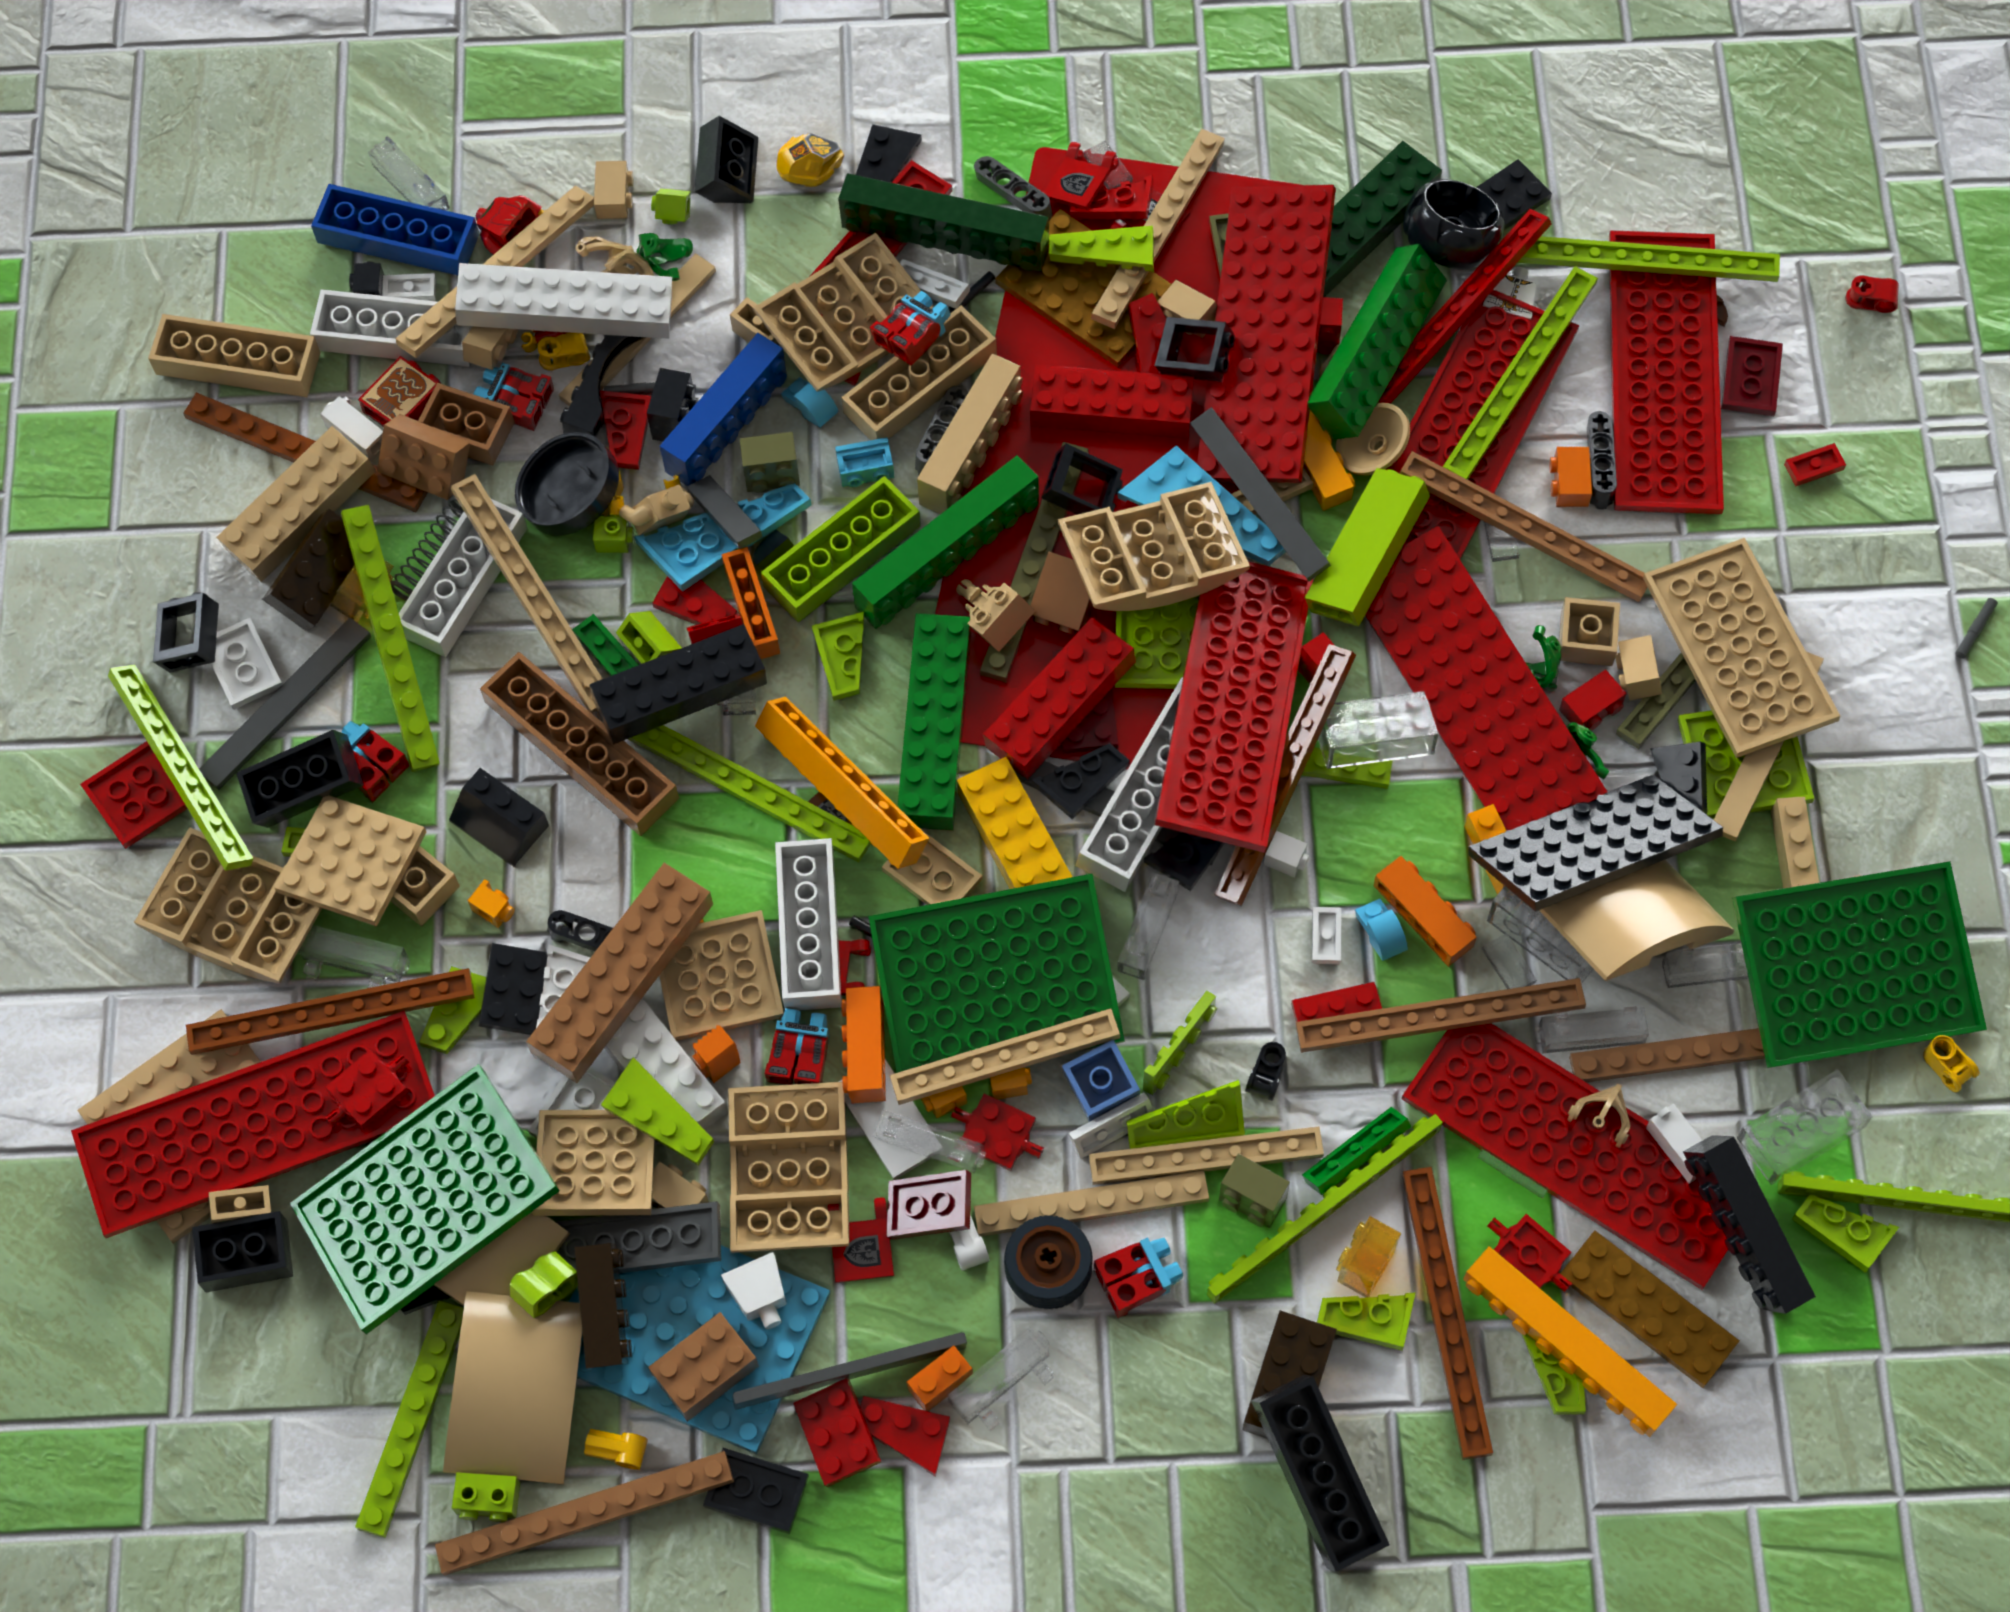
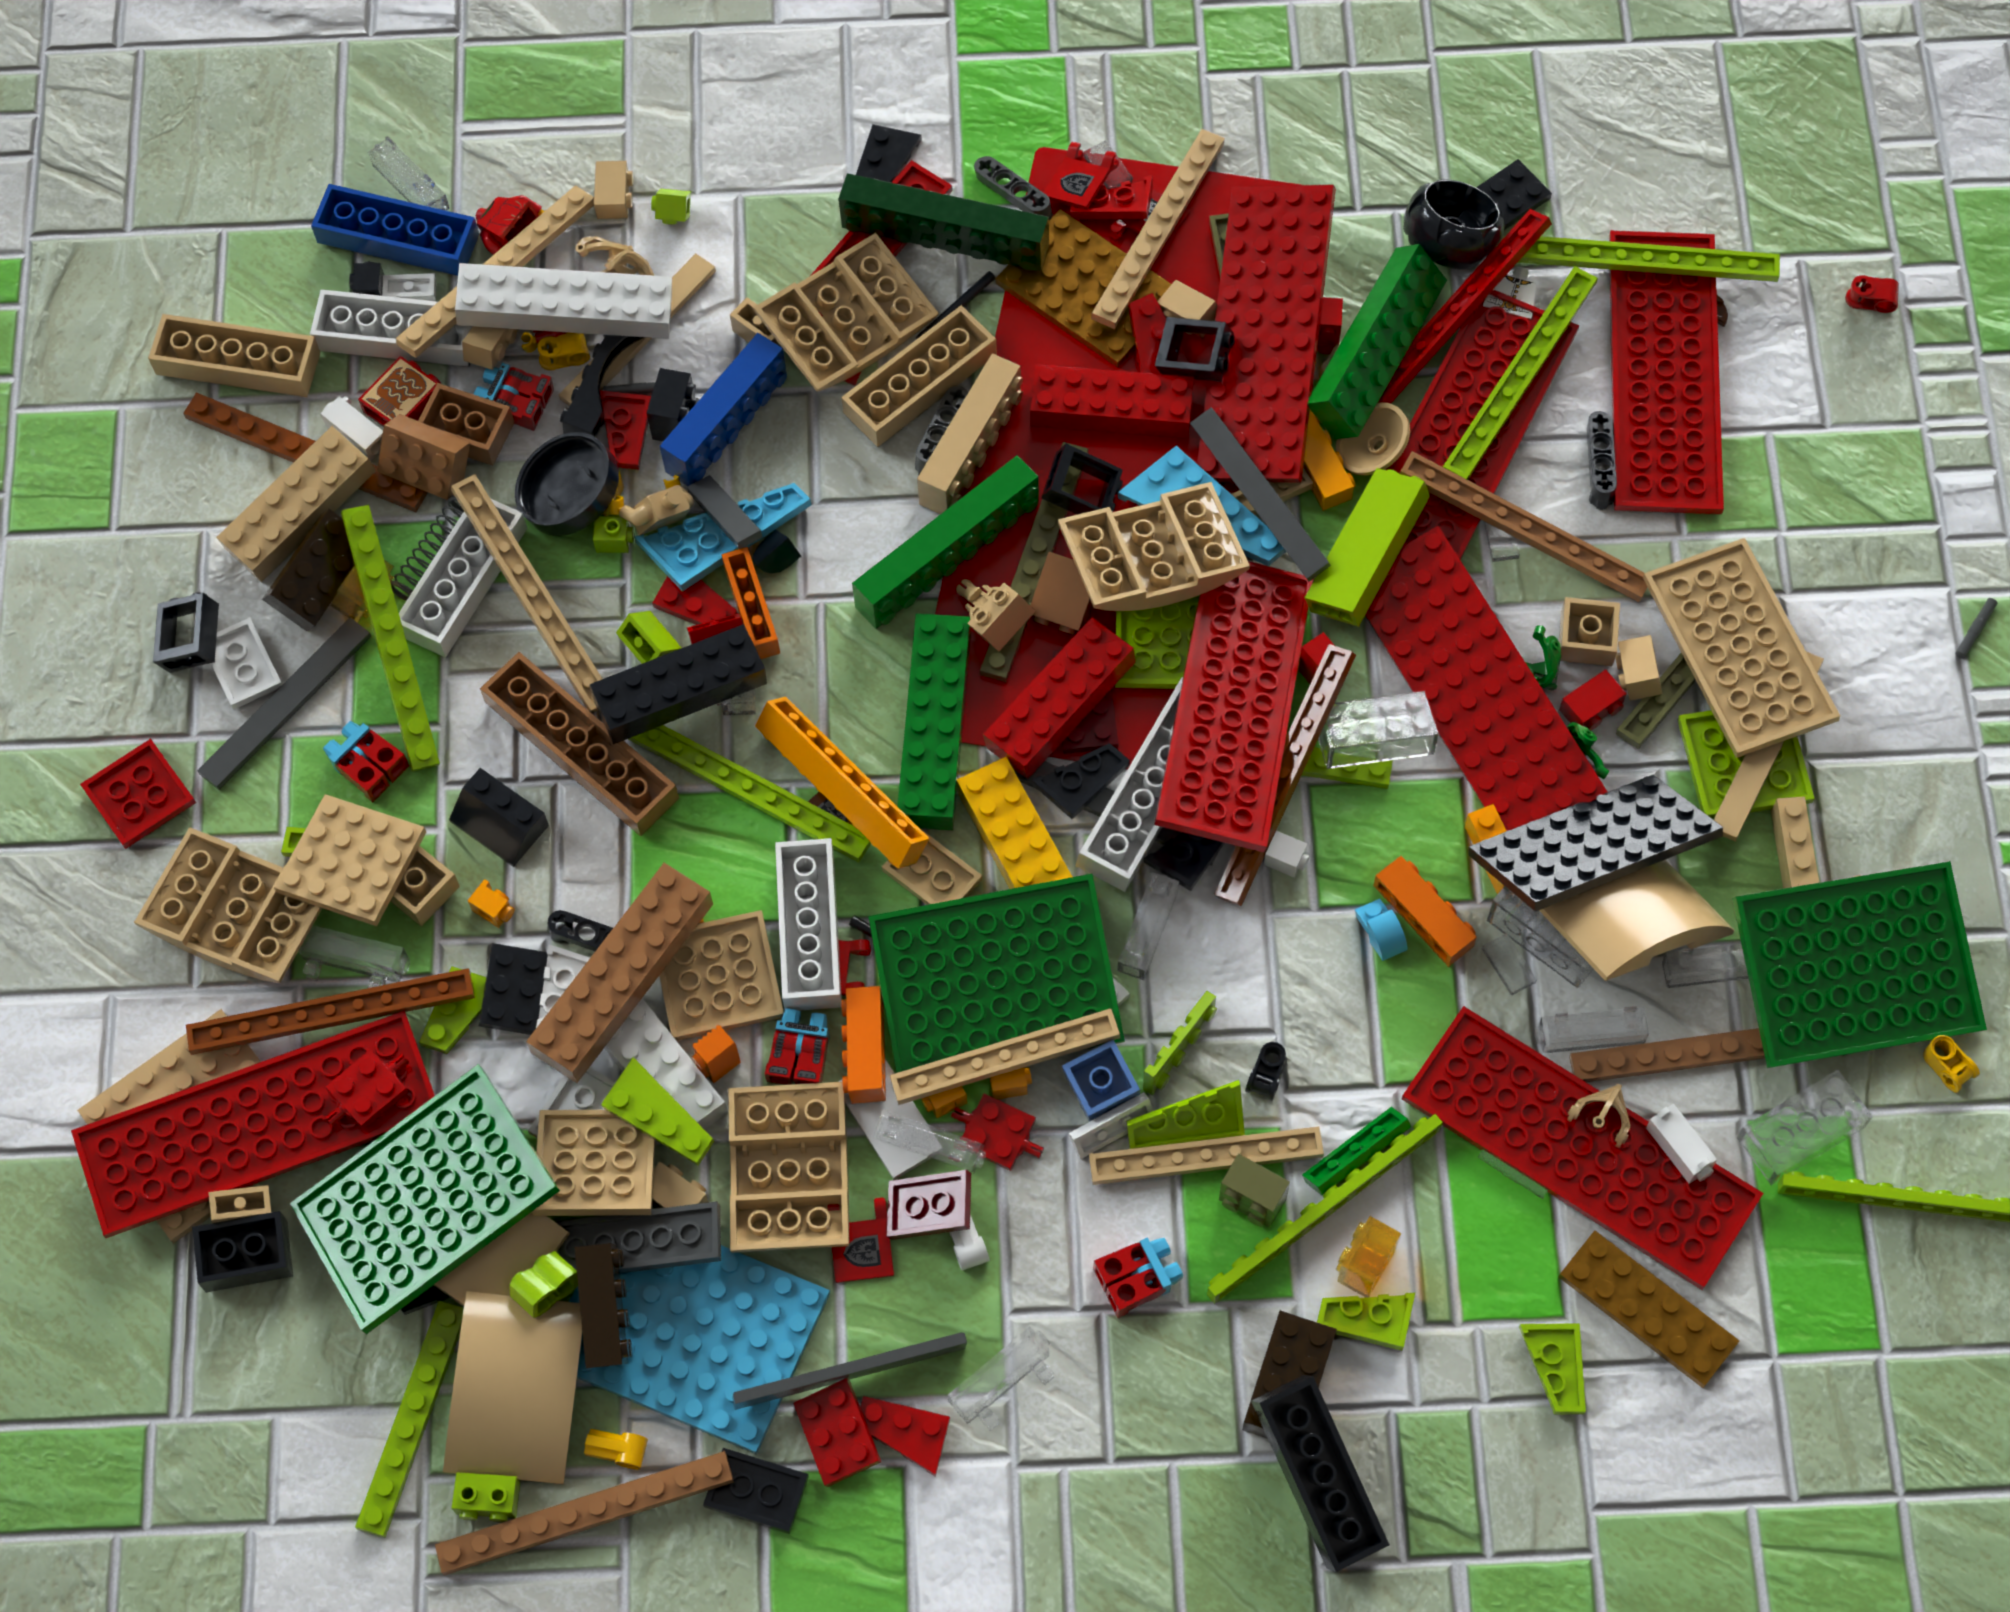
(180, 767): lime plate -> none
(299, 778): black brick -> none
(603, 646): green plate -> none
(670, 251): green helmet -> none
(703, 1366): medium nougat brick -> none
(726, 162): black slope -> none
(757, 1289): white torso -> none
(769, 461): olive brick -> none
(808, 160): yellow helmet -> none
(814, 406): medium azure brick -> none
(841, 549): lime brick -> none
(841, 653): lime wing -> none
(864, 462): medium azure hinge -> none
(911, 327): red hips -> none
(937, 285): white plate -> none
(939, 1378): orange brick -> none
(1031, 1275): wheel -> none
(1094, 1202): tan plate -> none
(1111, 246): lime wing -> none
(1326, 935): white plate -> none
(1337, 1002): red wing -> none
(1374, 209): dark green brick -> none
(1440, 1015): medium nougat plate -> none
(1447, 1314): dark orange plate -> none
(1532, 1251): red plate -> none
(1569, 1342): light orange brick -> none
(1572, 477): orange brick -> none
(1684, 770): black wing -> none
(1748, 1224): black brick -> none
(1752, 376): dark red plate -> none
(1815, 464): red plate -> none
(1849, 1234): lime wing -> none

